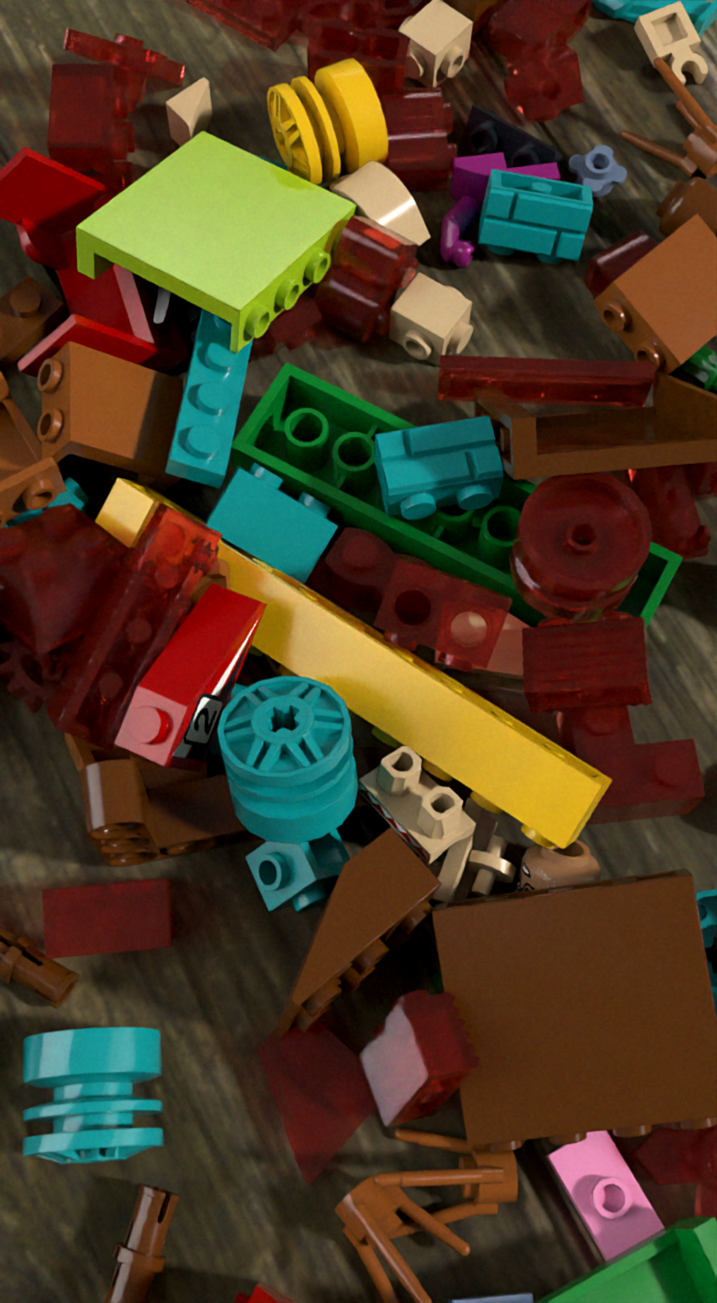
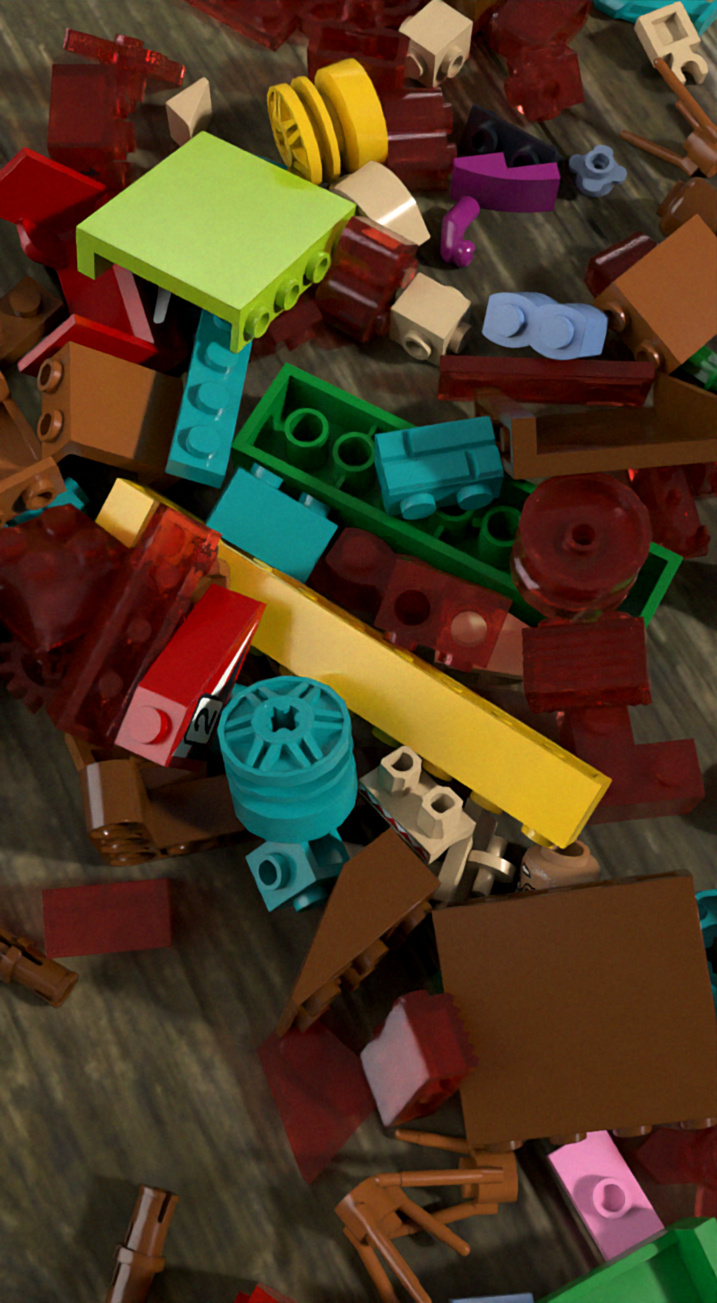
(92, 1093): teal wheel -> none
(534, 216): teal brick -> none
(548, 327): none -> medium blue brick

